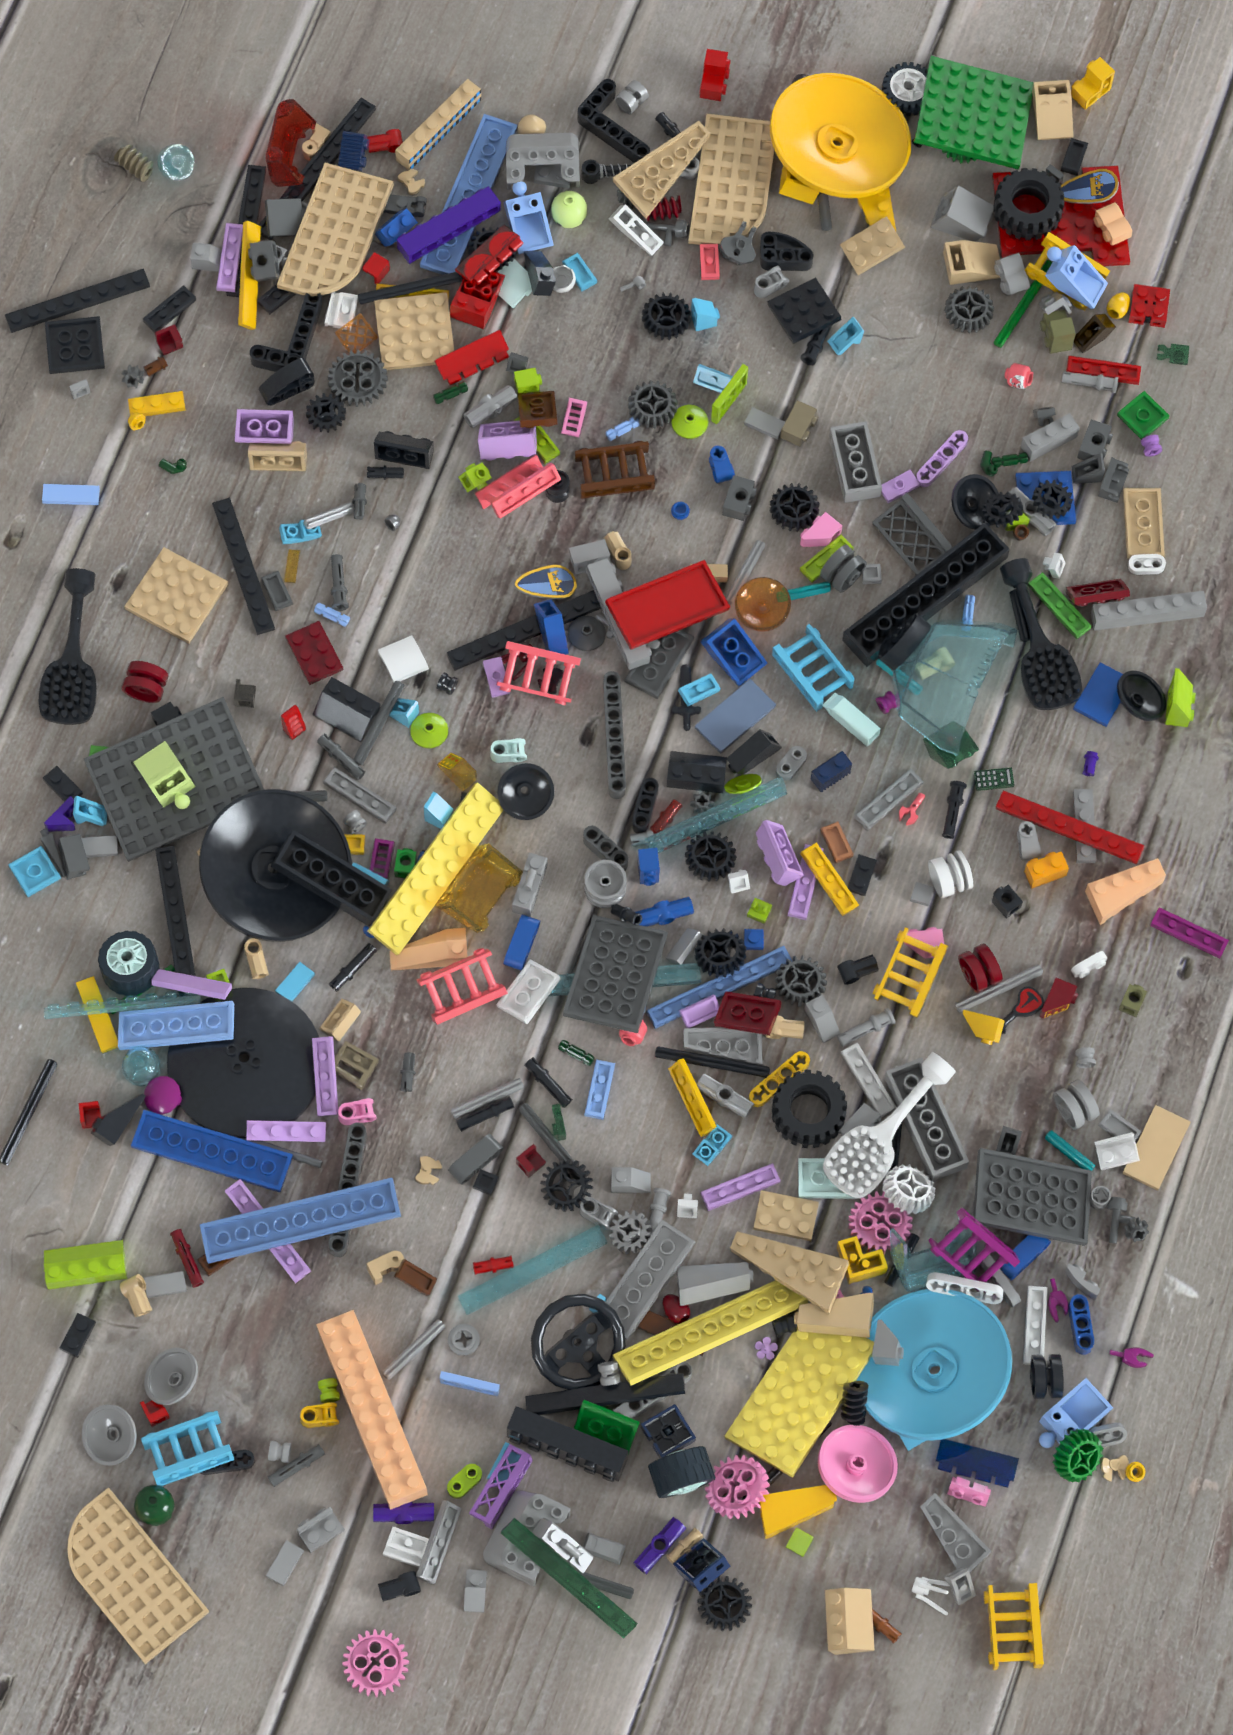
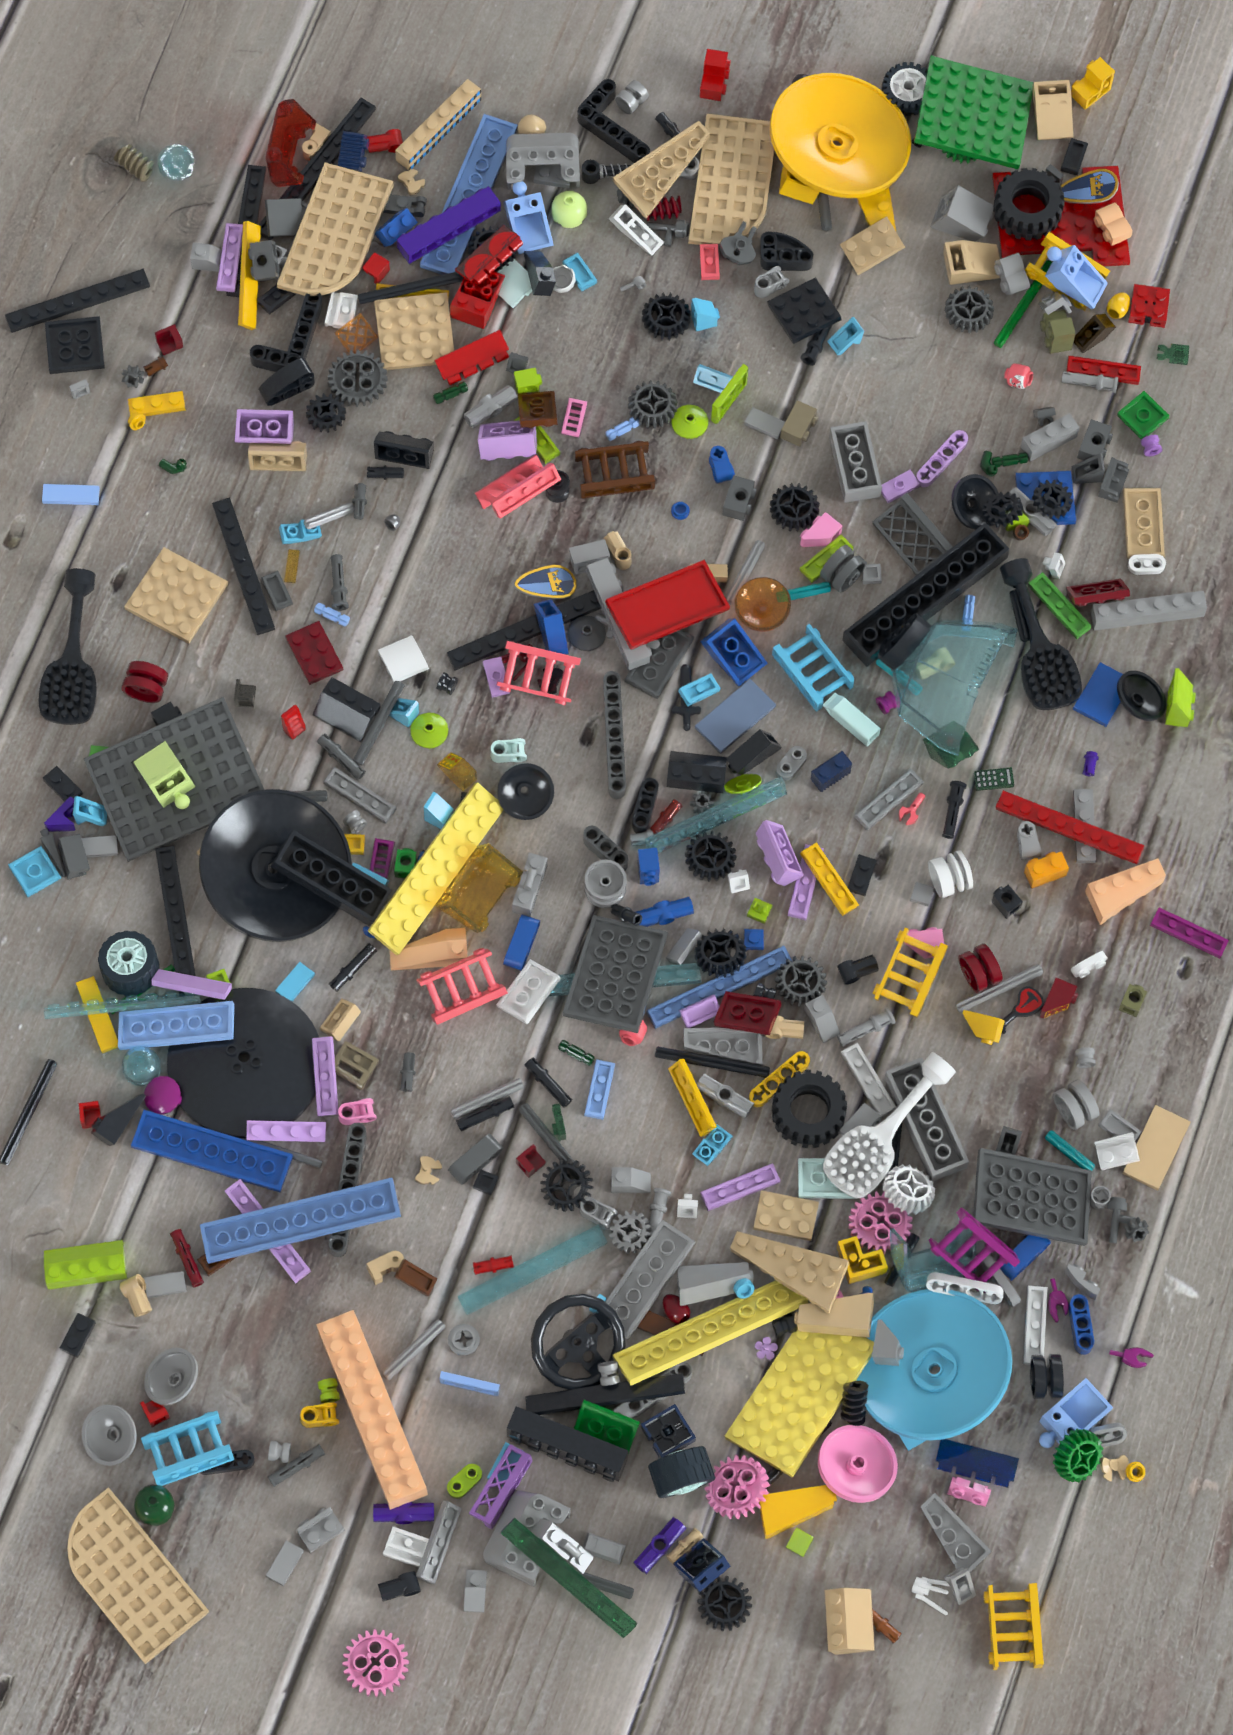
(169, 309): black plate -> none
(256, 960): tan piece -> none
(475, 477): lime brick -> none
(743, 1288): none -> medium azure tile
(836, 842): nougat tile -> none

